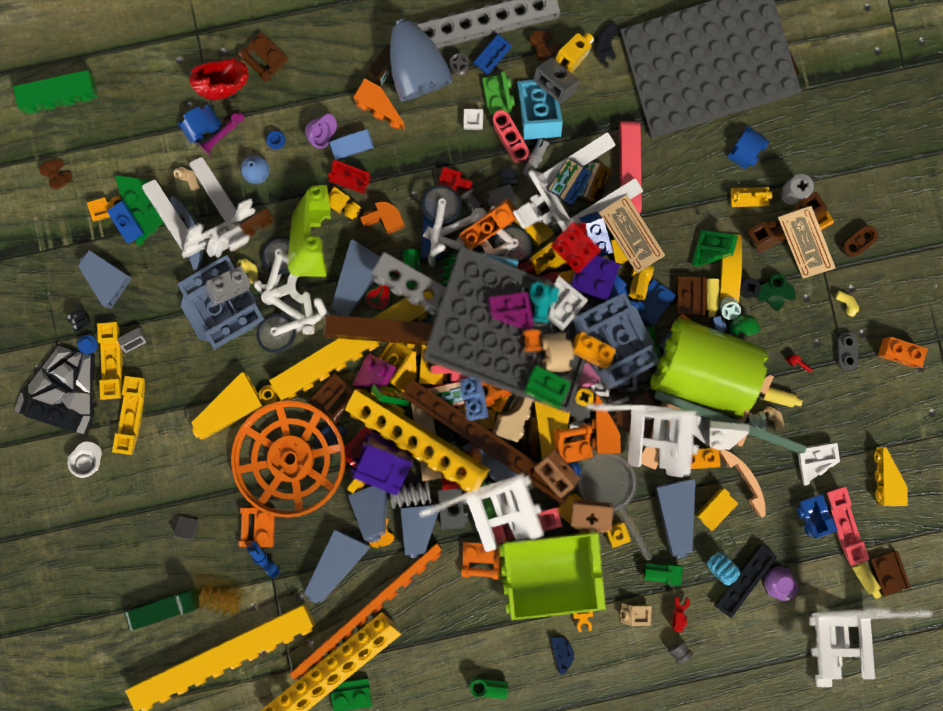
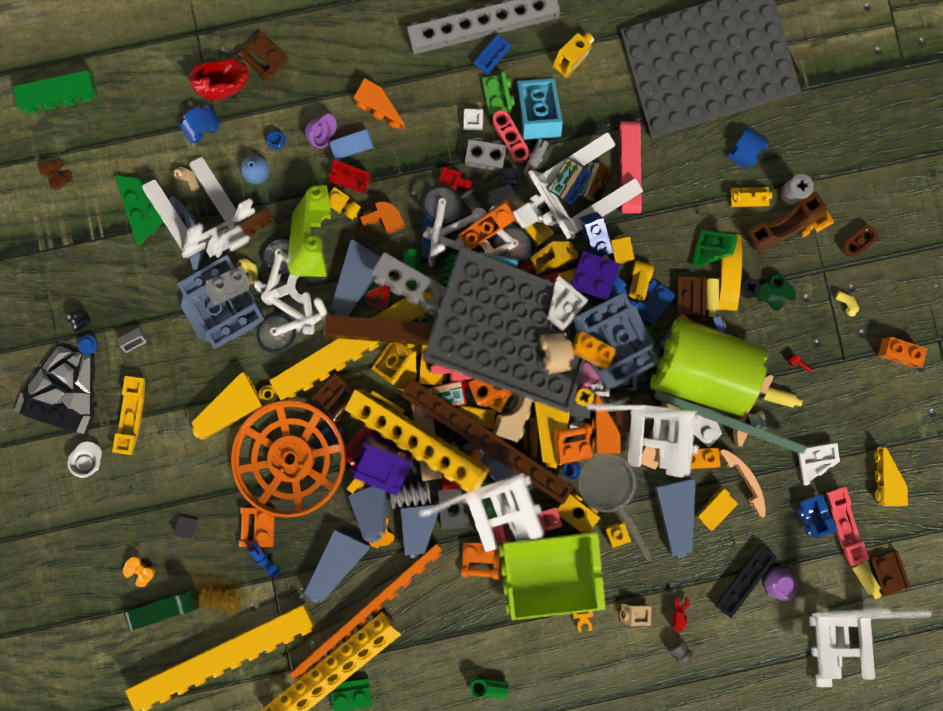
(99, 208): light orange plate -> none
(104, 278): sand blue slope -> none
(110, 361): yellow slope -> none
(125, 222): blue plate -> none
(135, 566): none -> light orange piece
(235, 120): magenta piece -> none
(373, 372): magenta wing -> none
(381, 67): dark brown panel -> none
(389, 395): green tile -> none
(416, 62): sand blue cylinder -> none
(458, 60): flat silver wheel -> none
(474, 397): medium blue slope -> none
(484, 160): none -> light grey brick
(512, 310): magenta wing -> none
(532, 340): orange bush -> none
(539, 40): reddish brown piece -> none
(543, 297): teal connector -> none
(547, 387): green plate -> none
(556, 80): dark grey brick -> none
(557, 473): medium nougat brick -> none
(563, 653): dark blue tile -> none
(576, 246): red hinge -> none
(602, 515): medium nougat brick -> none
(604, 46): black piece -> none
(632, 234): sticker -> none
(669, 574): green piece -> none
(723, 568): medium azure gear -> none
(726, 435): white wing -> none
(729, 312): light aqua wheel -> none
(744, 323): green hair -> none
(775, 416): tan arm -> none
(807, 242): sticker -> none
(847, 351): dark grey plate -> none

